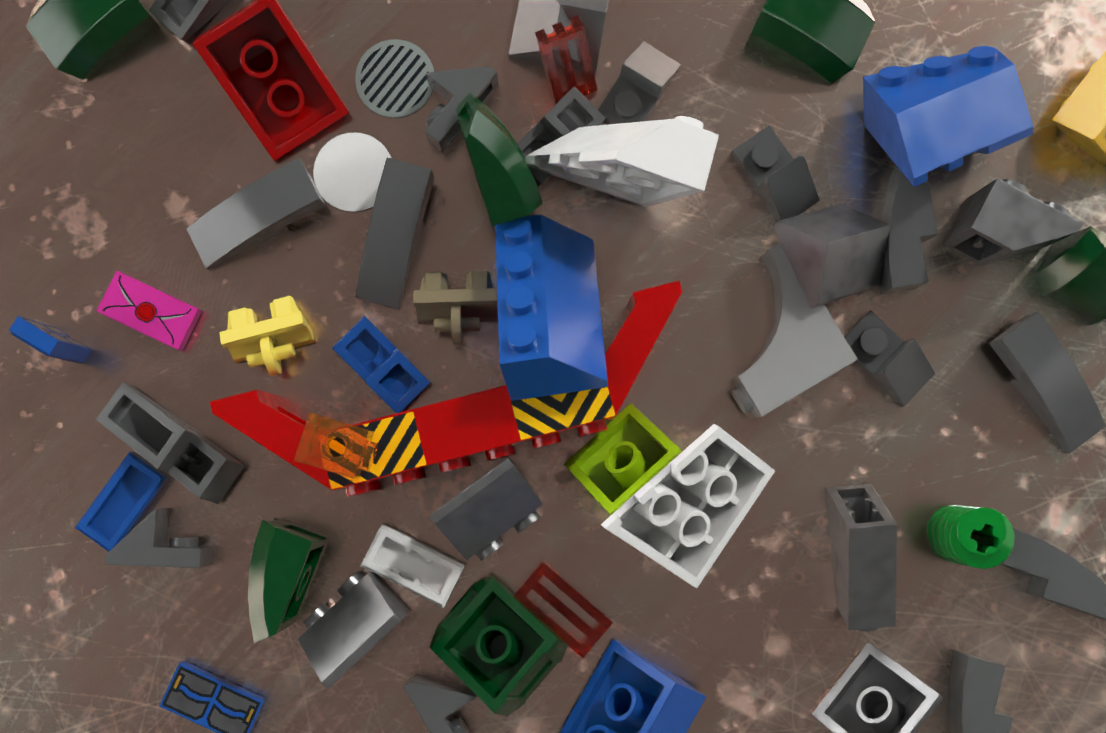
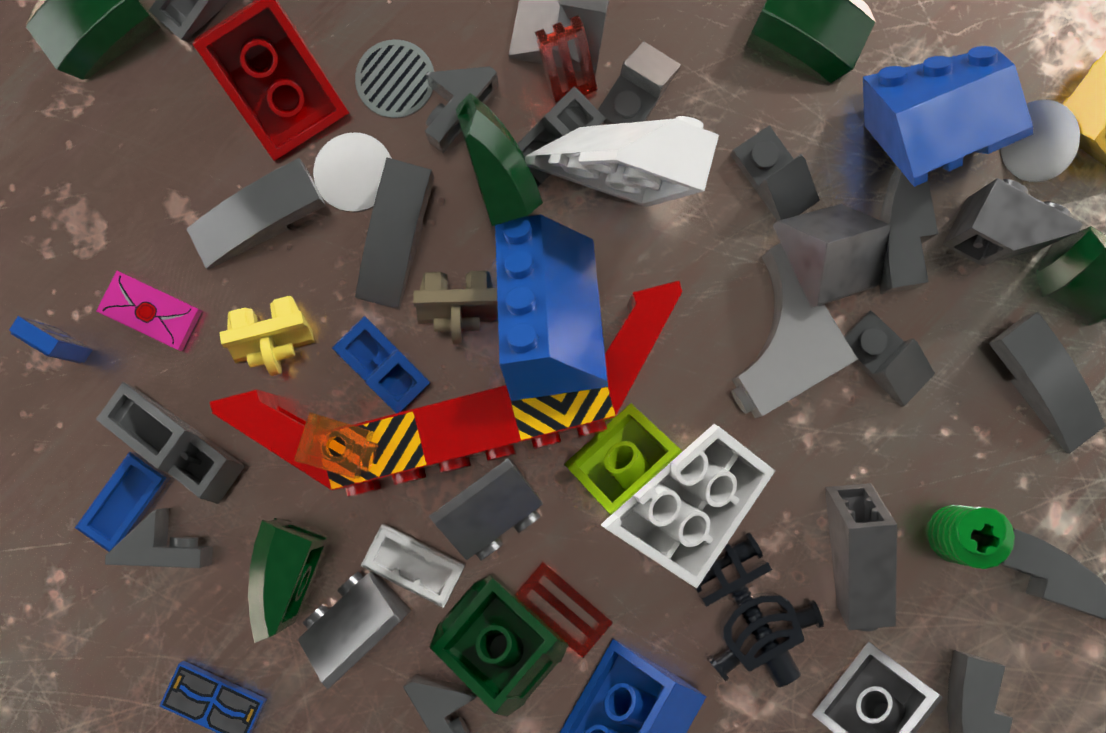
(773, 652): none -> black piece
(1049, 148): none -> white sticker

